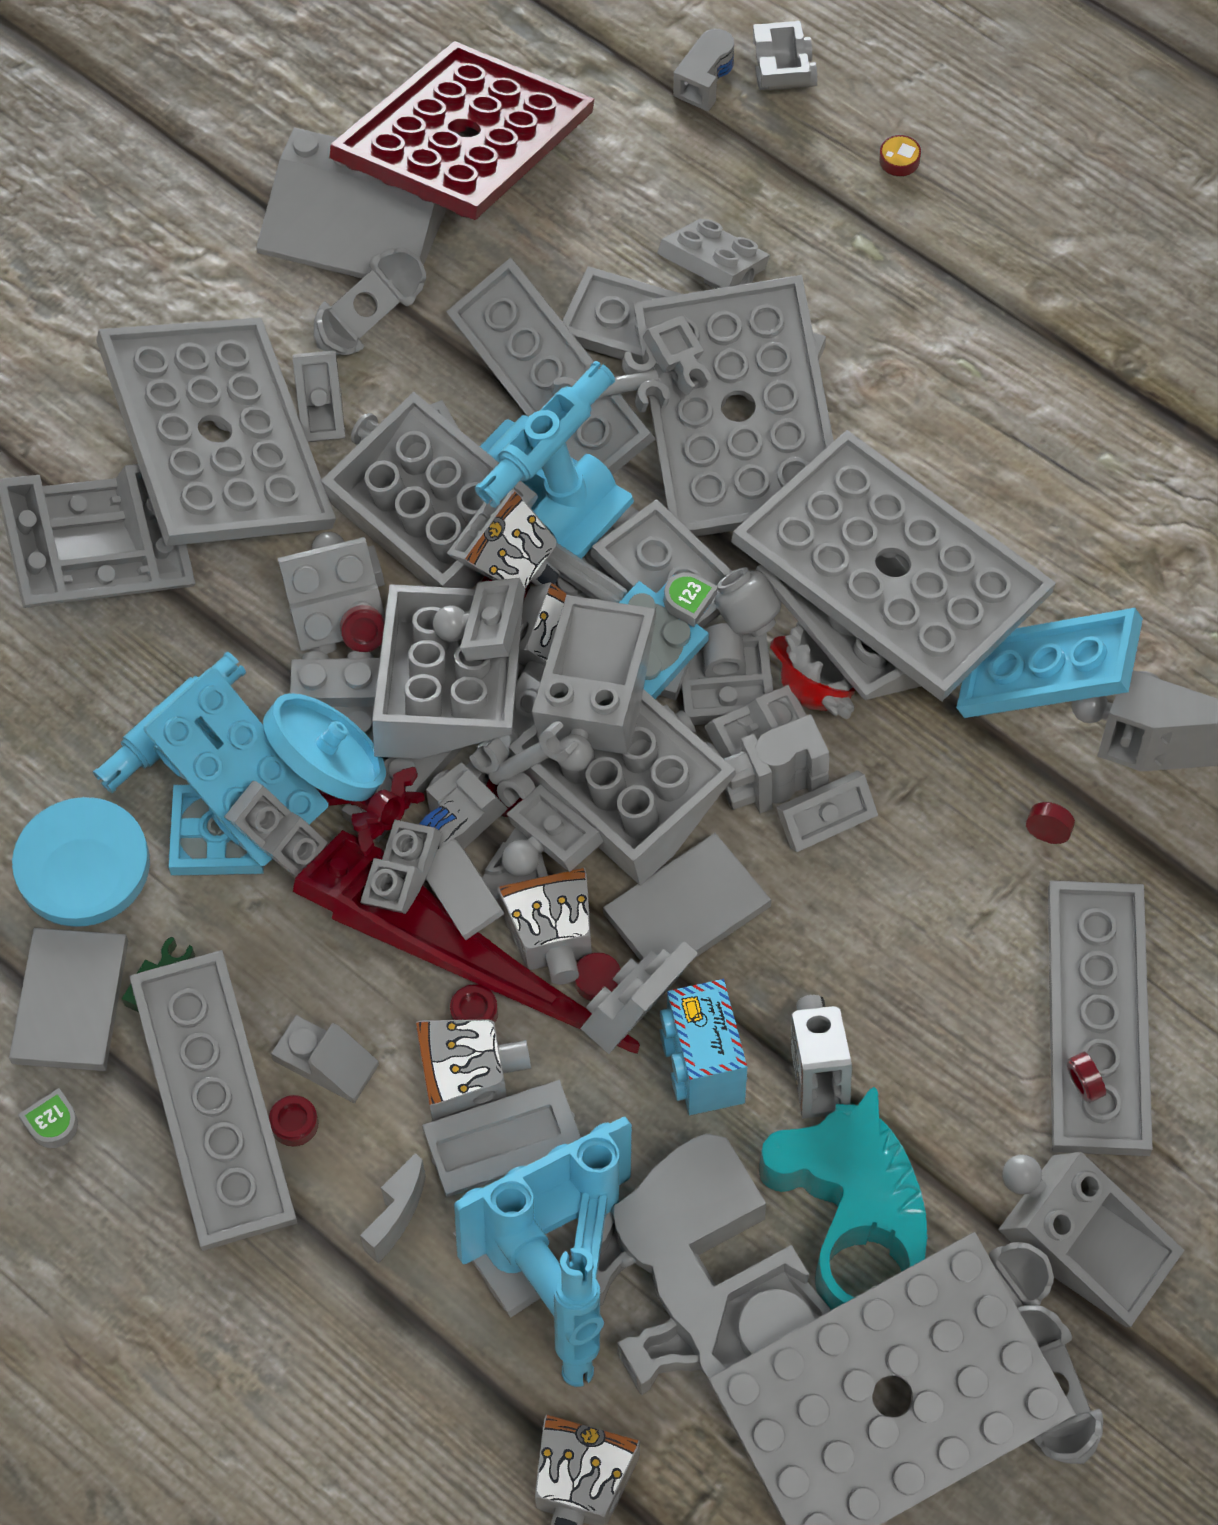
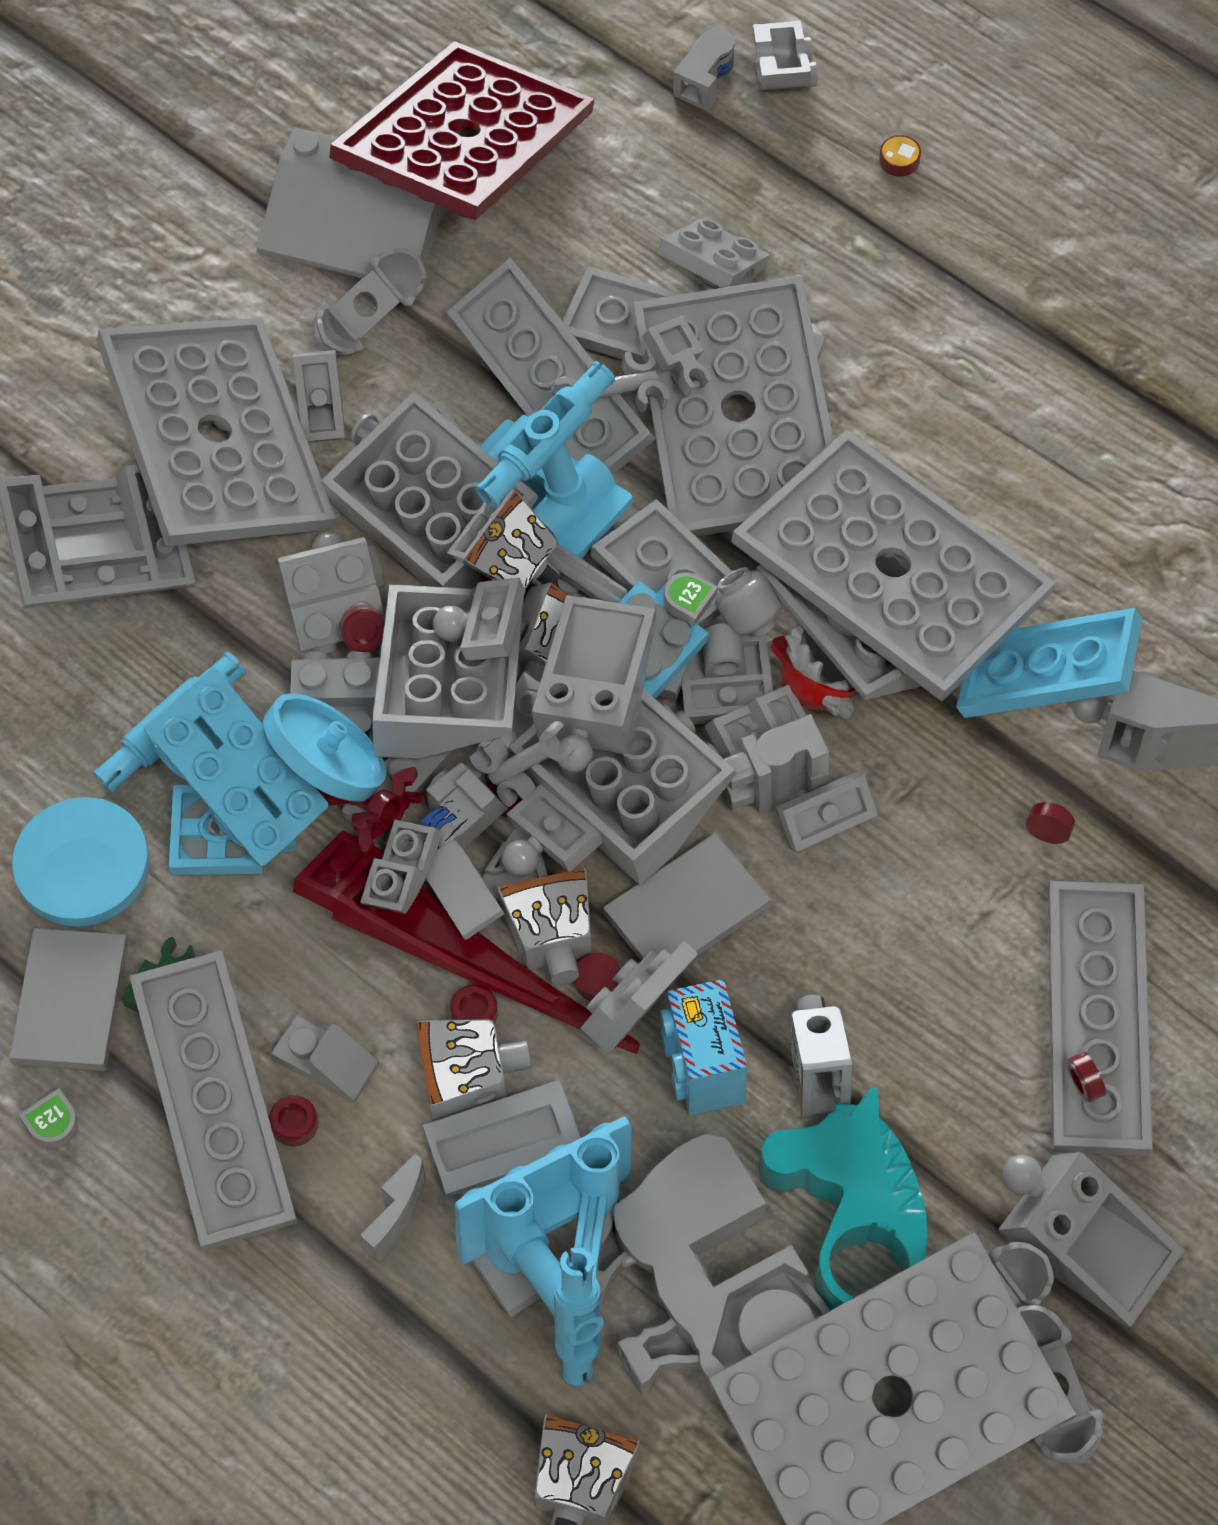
(275, 828): light grey slope -> none

